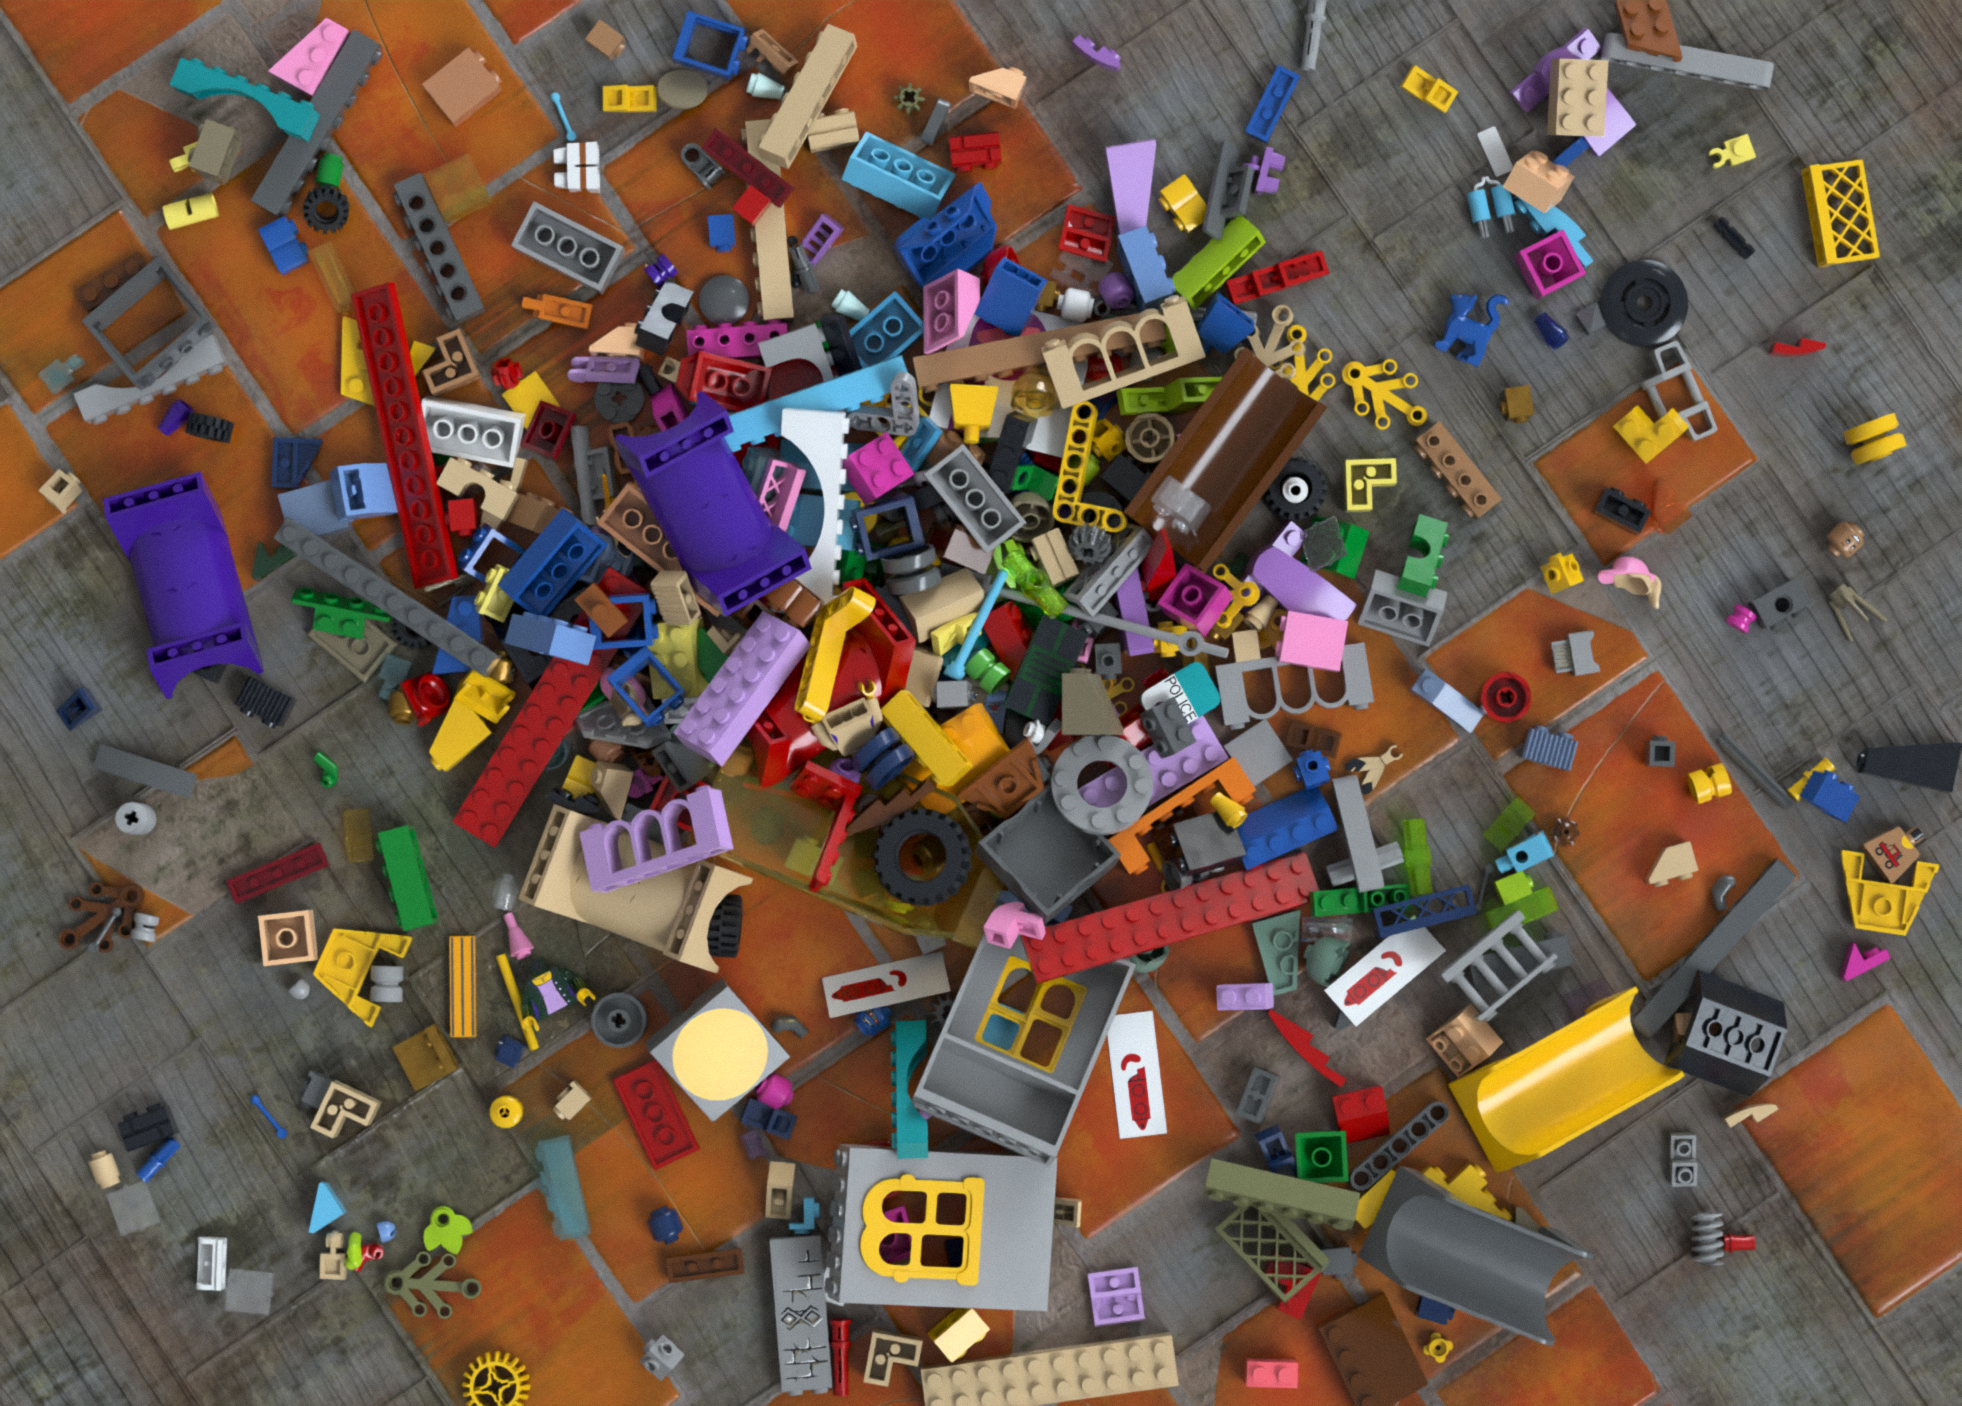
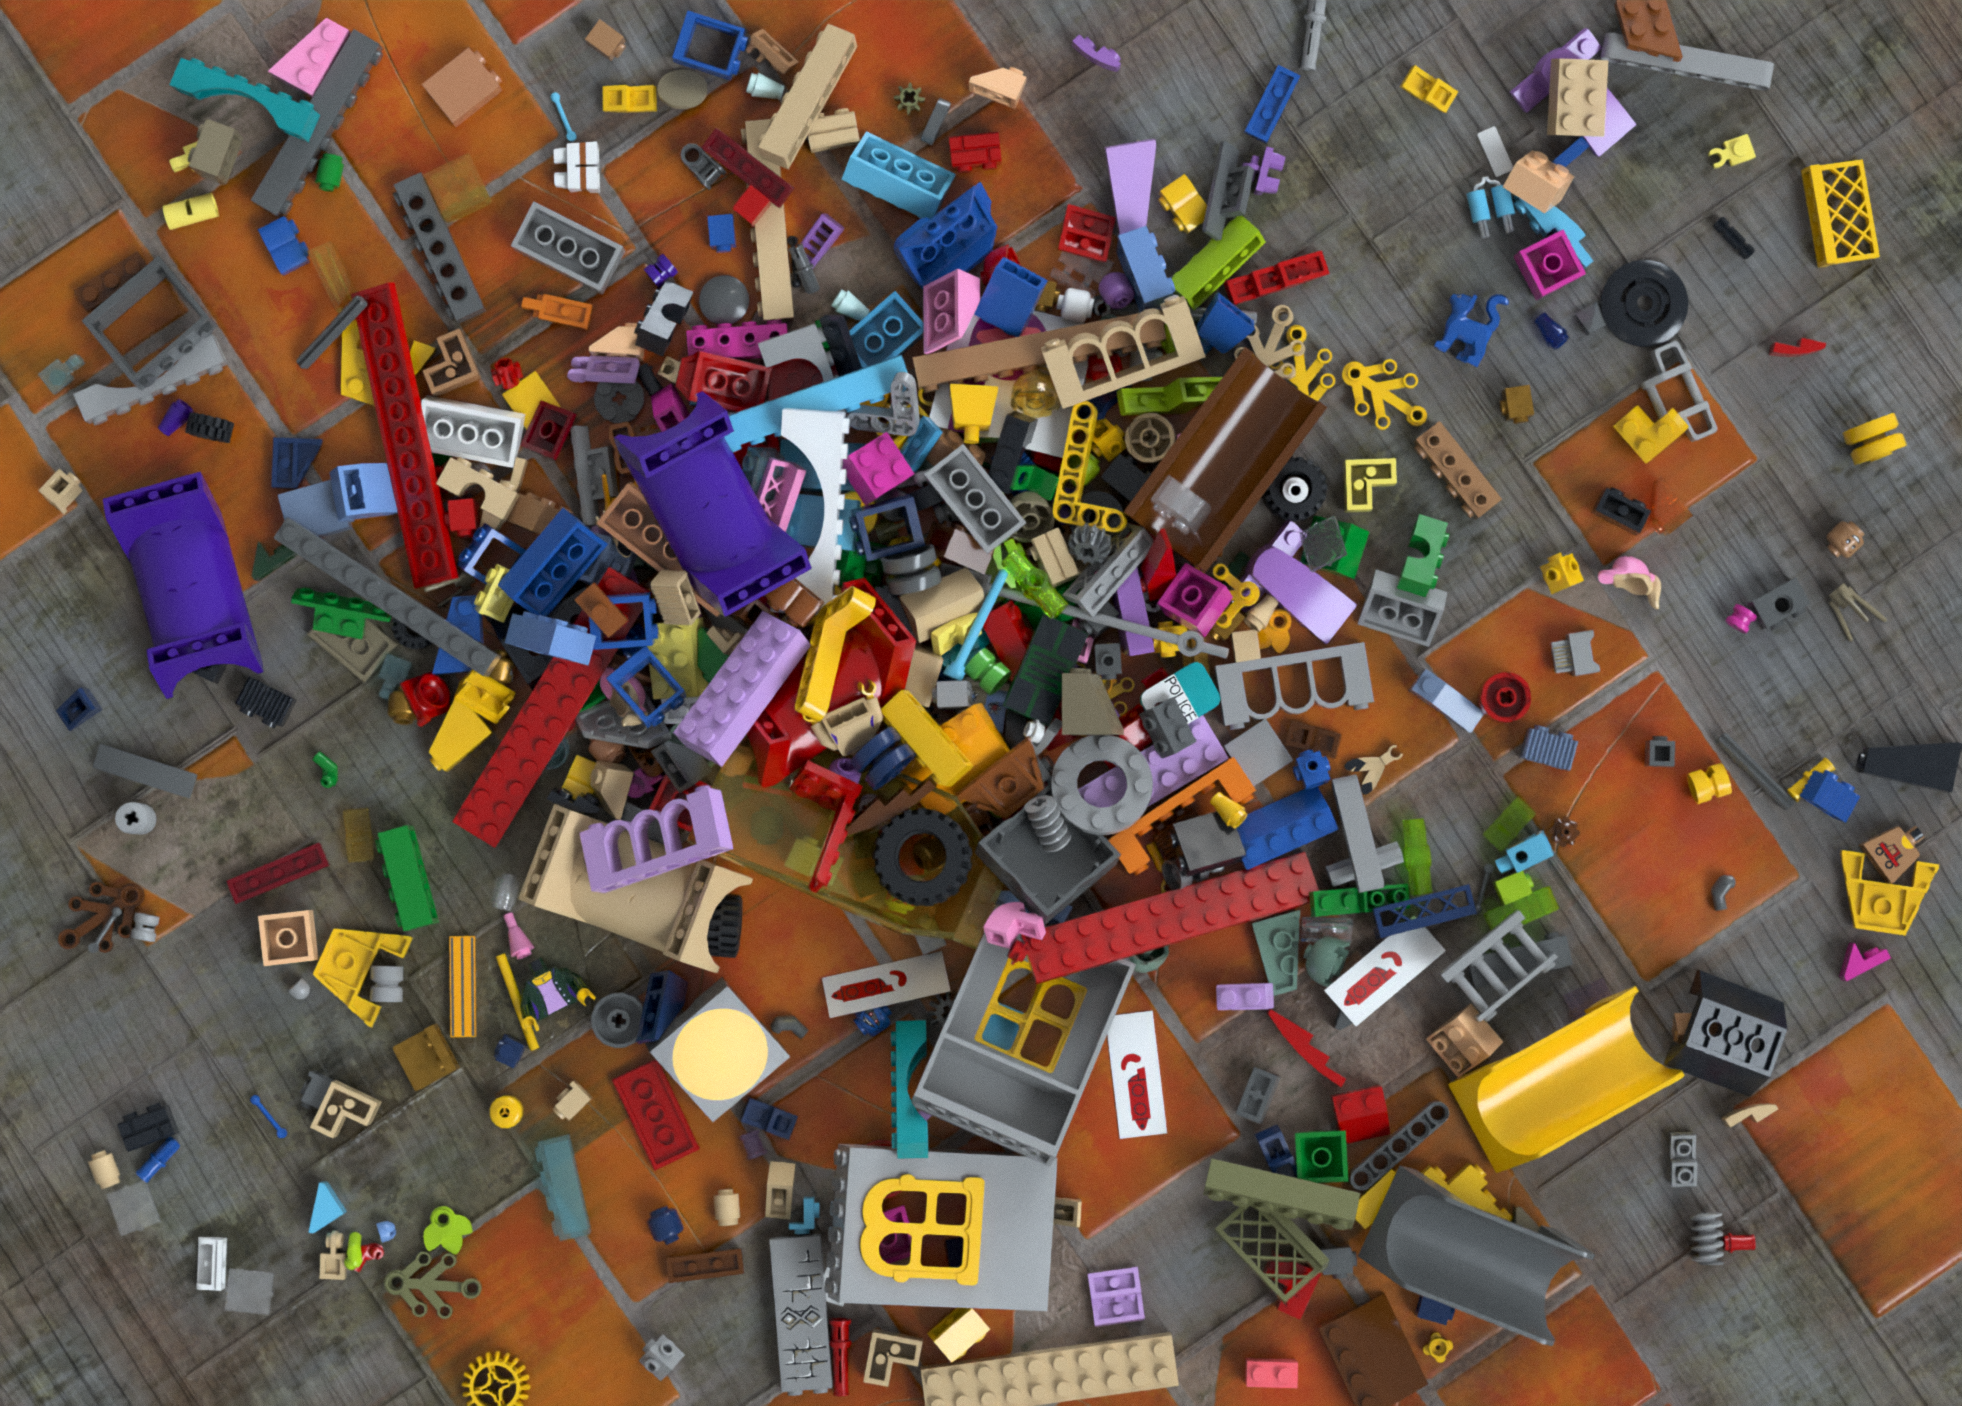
(326, 223): black tyre -> none
(331, 332): none -> dark grey axle
(662, 1003): none -> dark blue slope
(726, 1207): none -> tan brick
(774, 1091): dark pink head -> none
(1018, 951): none -> red plate
(1048, 823): none -> light grey piece
(1311, 641): bright pink brick -> none
(1672, 862): tan slope -> none
(1712, 948): dark grey beam -> none

